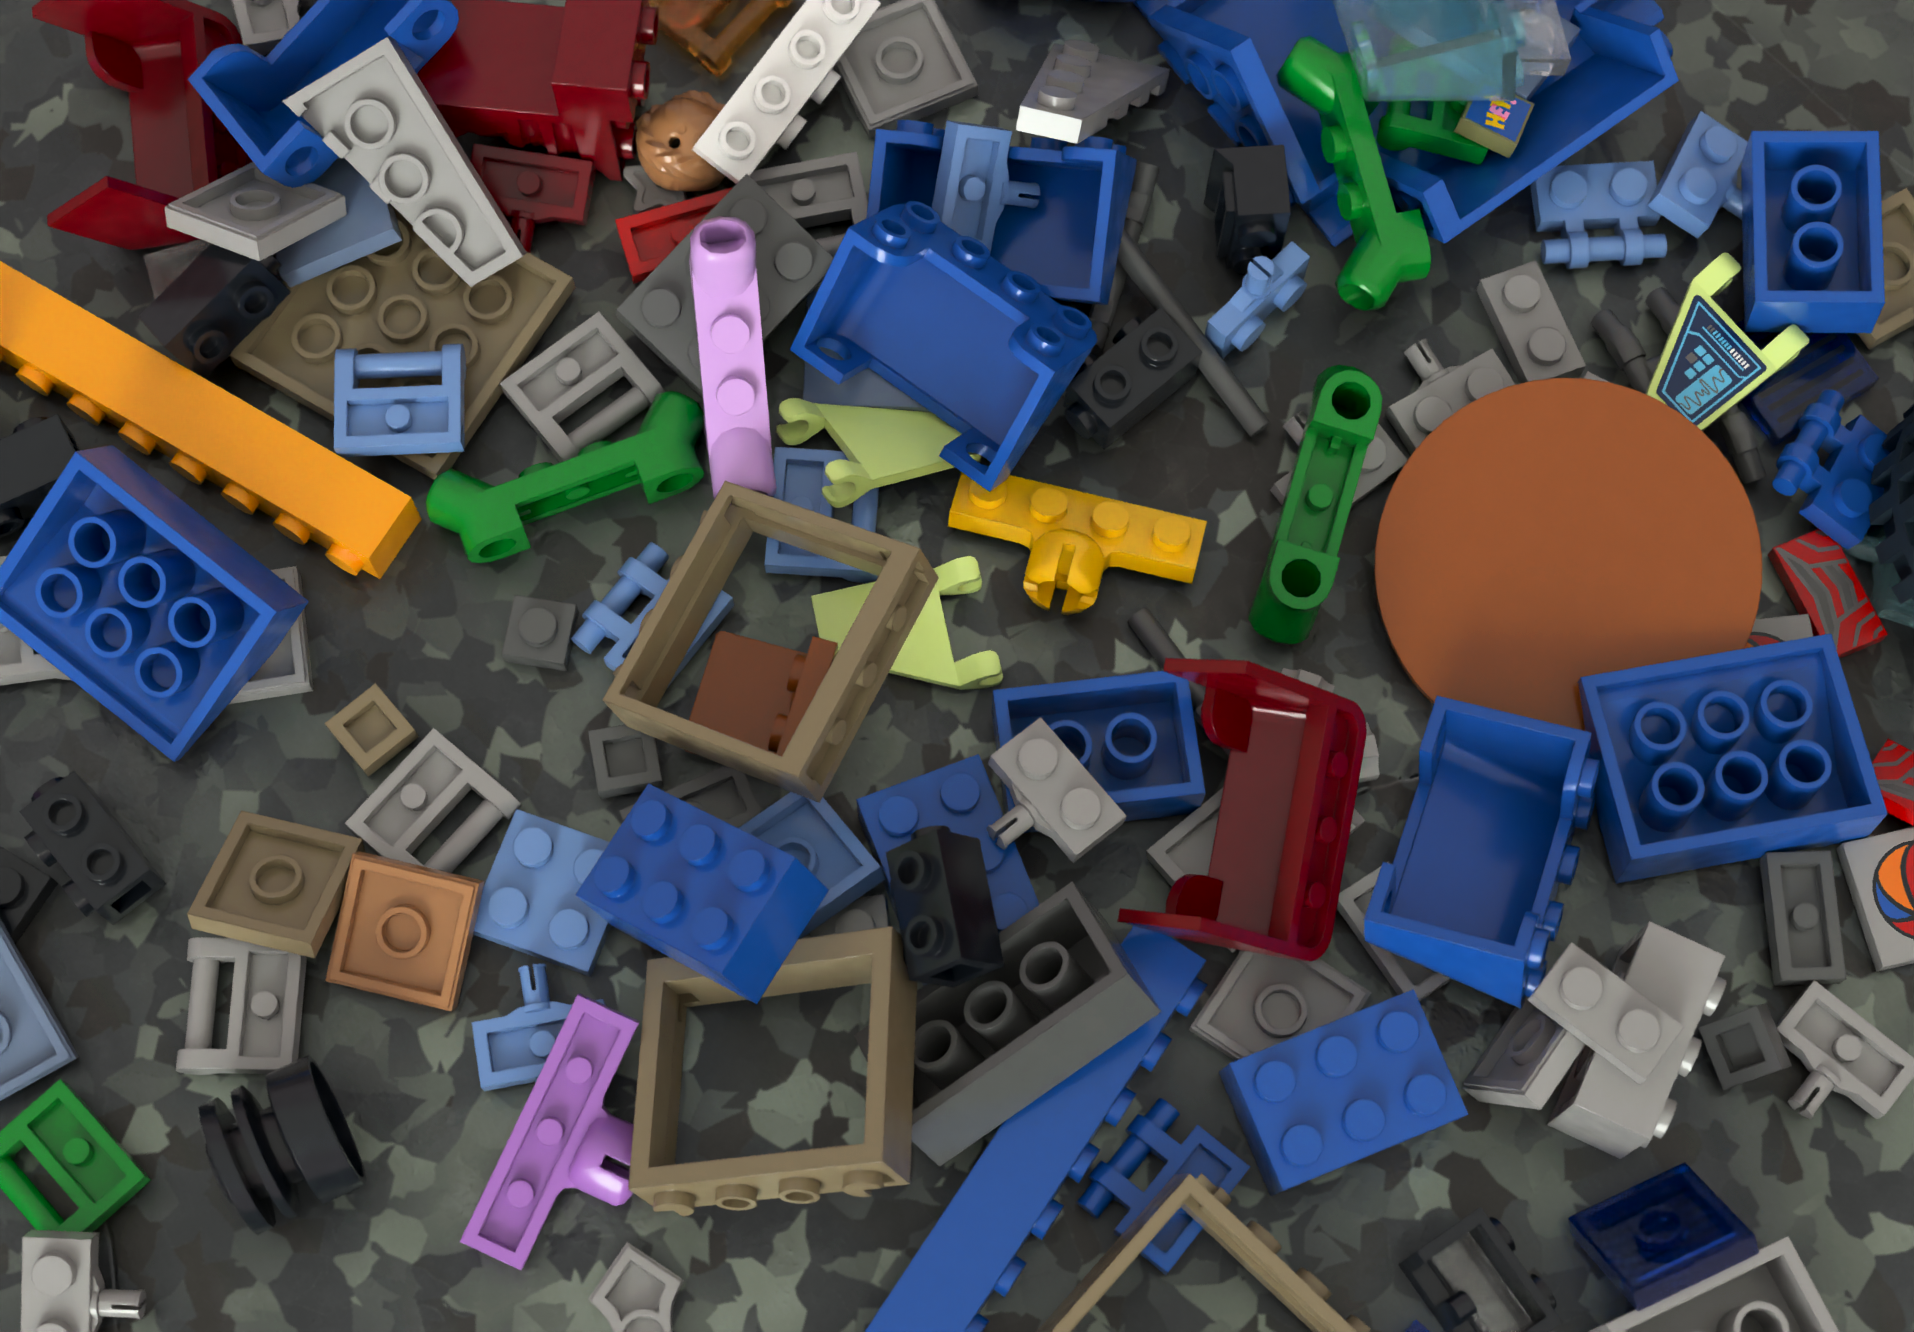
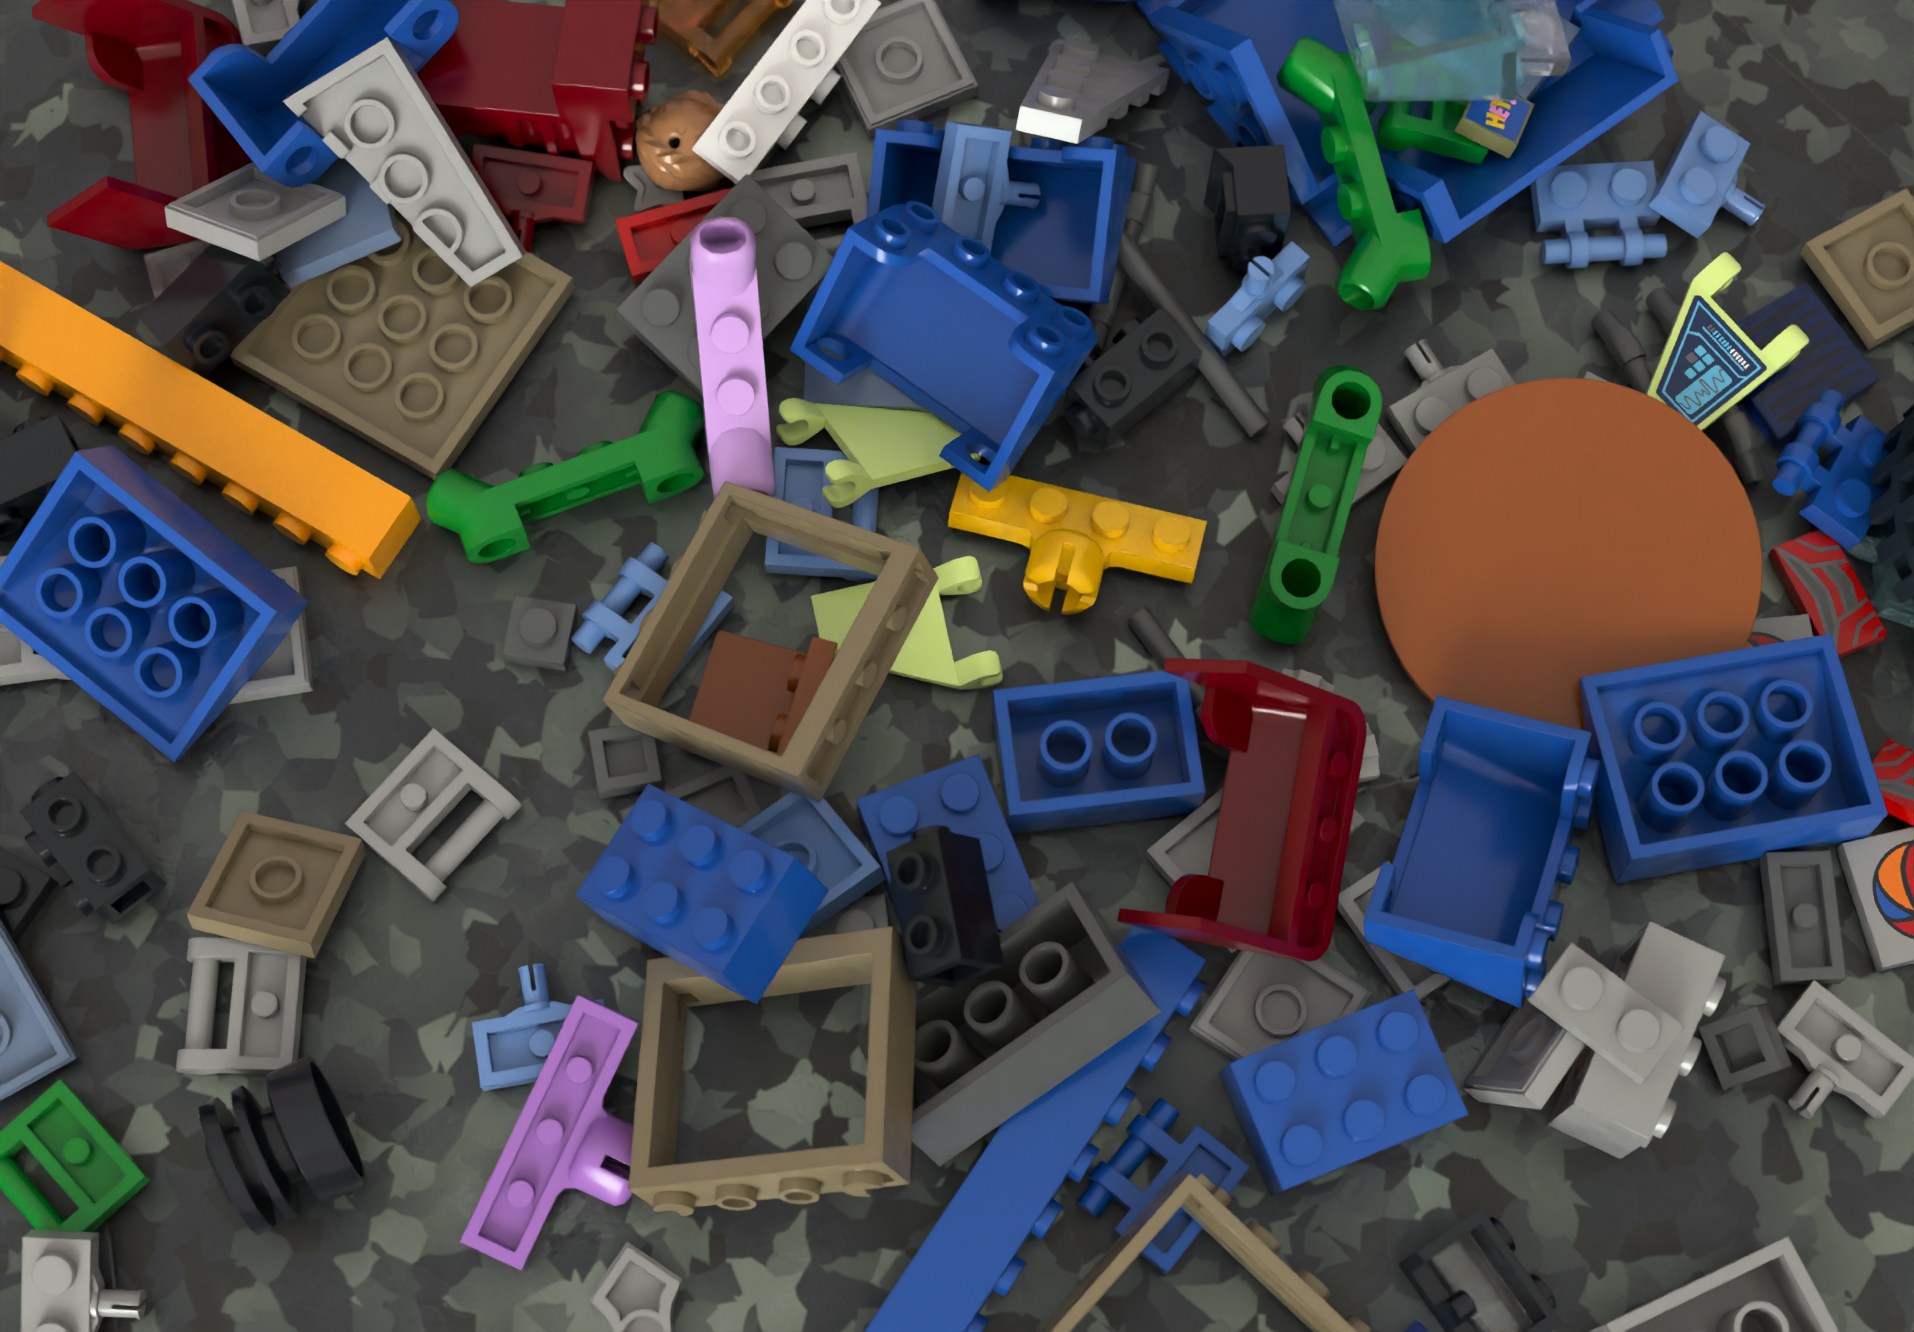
(371, 730): dark tan plate -> none
(399, 417): medium blue plate -> none
(404, 931): medium nougat tile -> none
(532, 894): medium blue plate -> none
(571, 376): light grey plate -> none
(1051, 794): light grey plate -> none
(1530, 324): light grey plate -> none
(1662, 1236): clear blue tile -> none
(1812, 231): blue brick -> none

